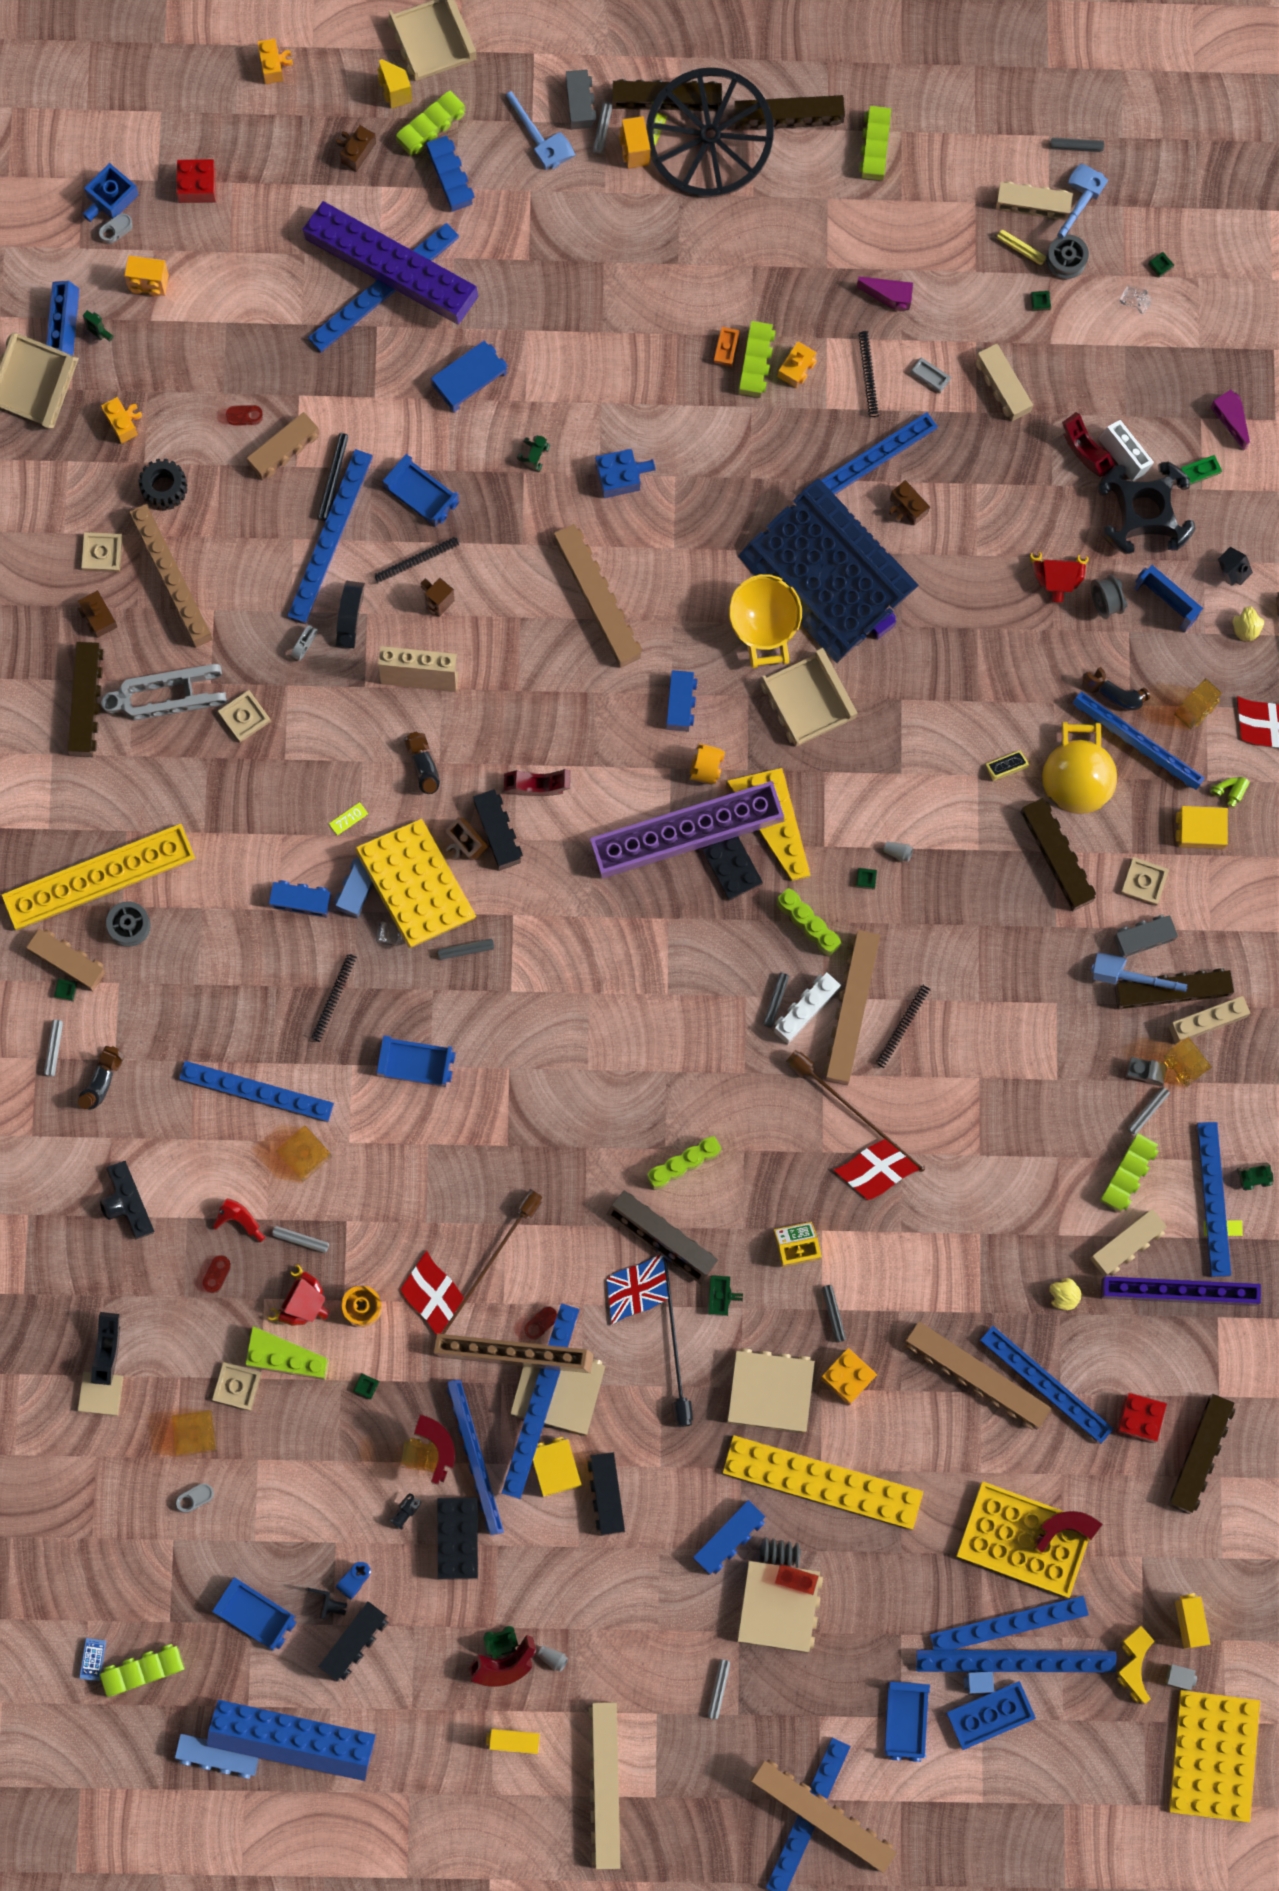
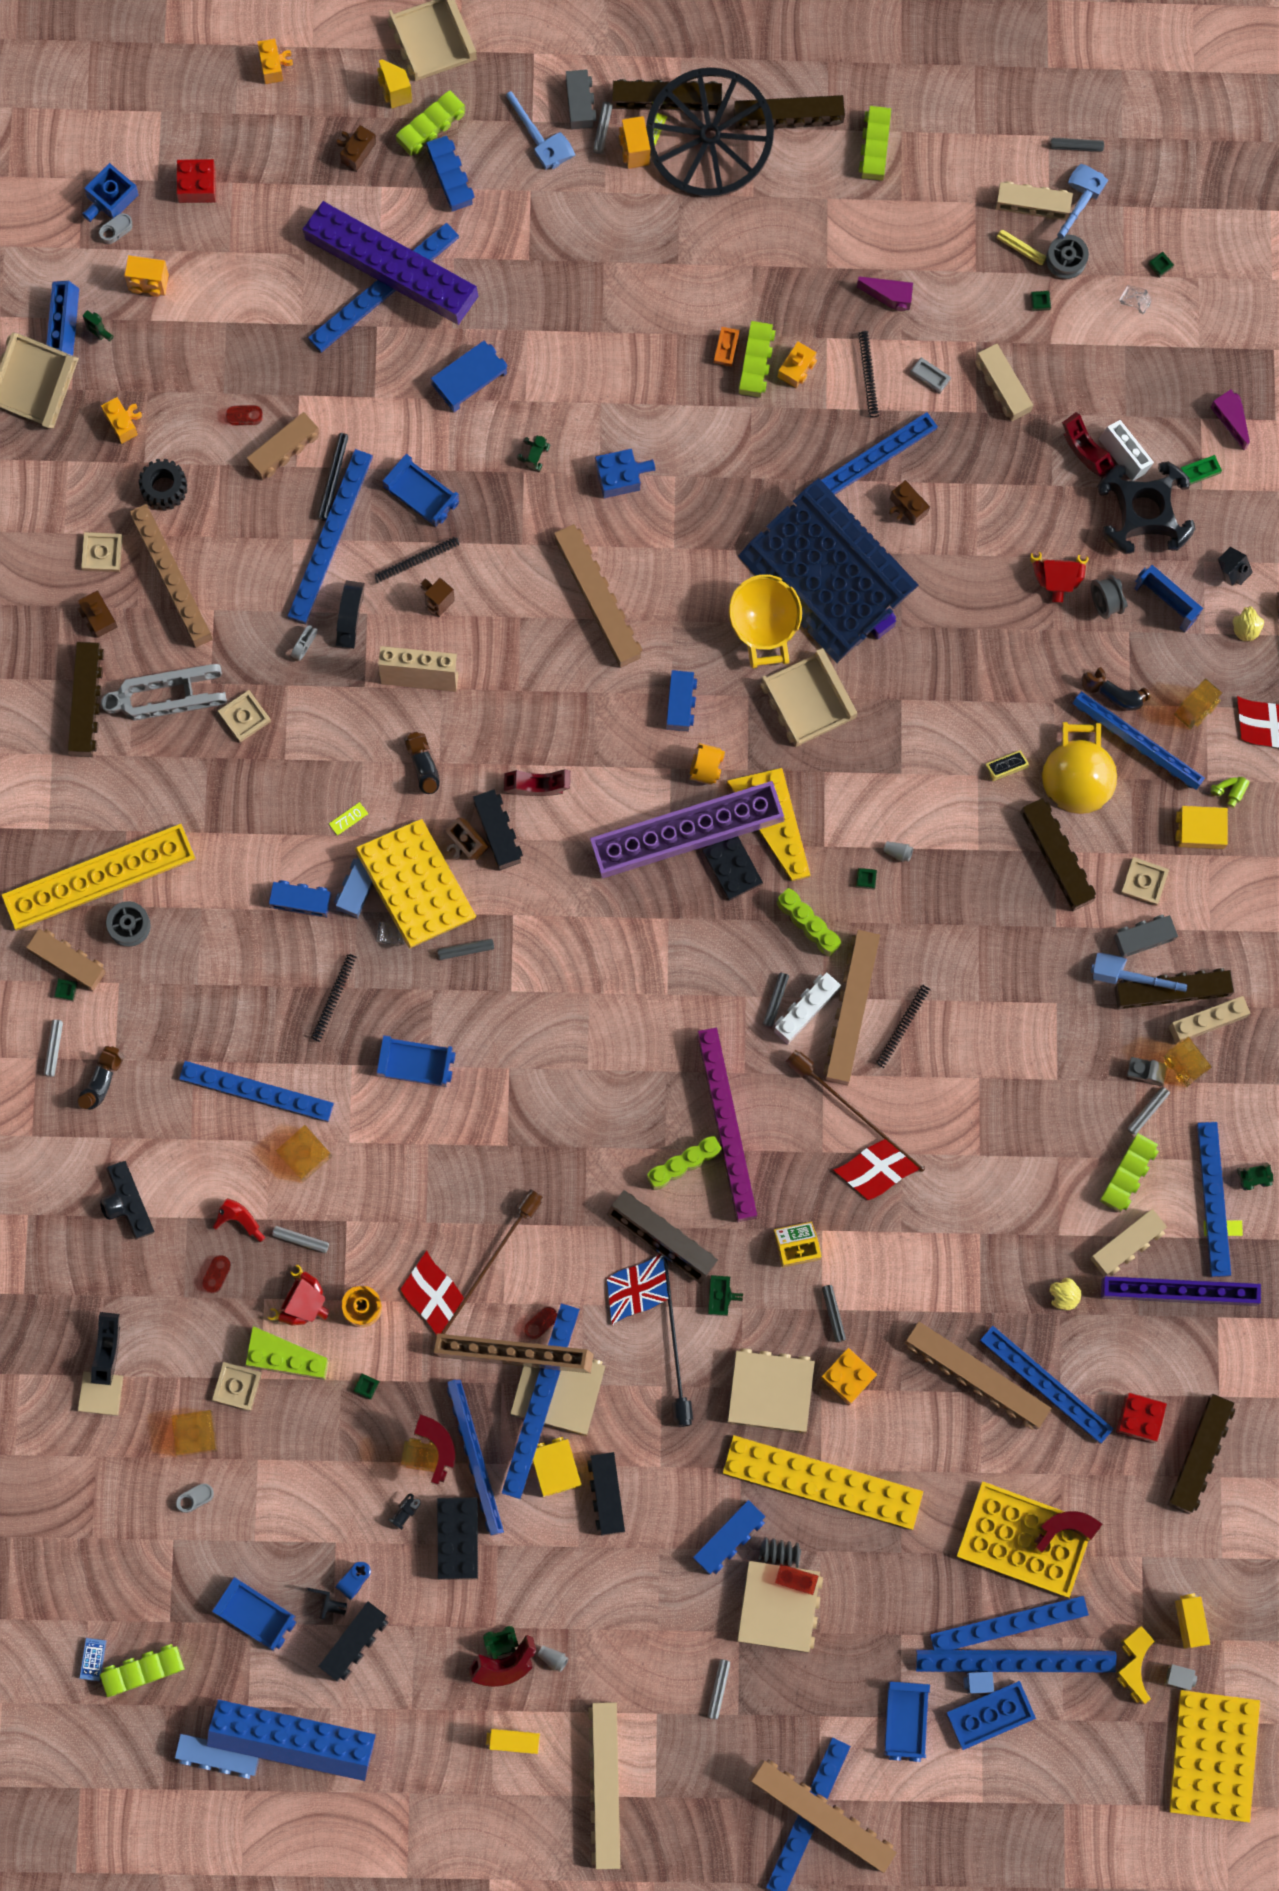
(727, 1125): none -> magenta brick

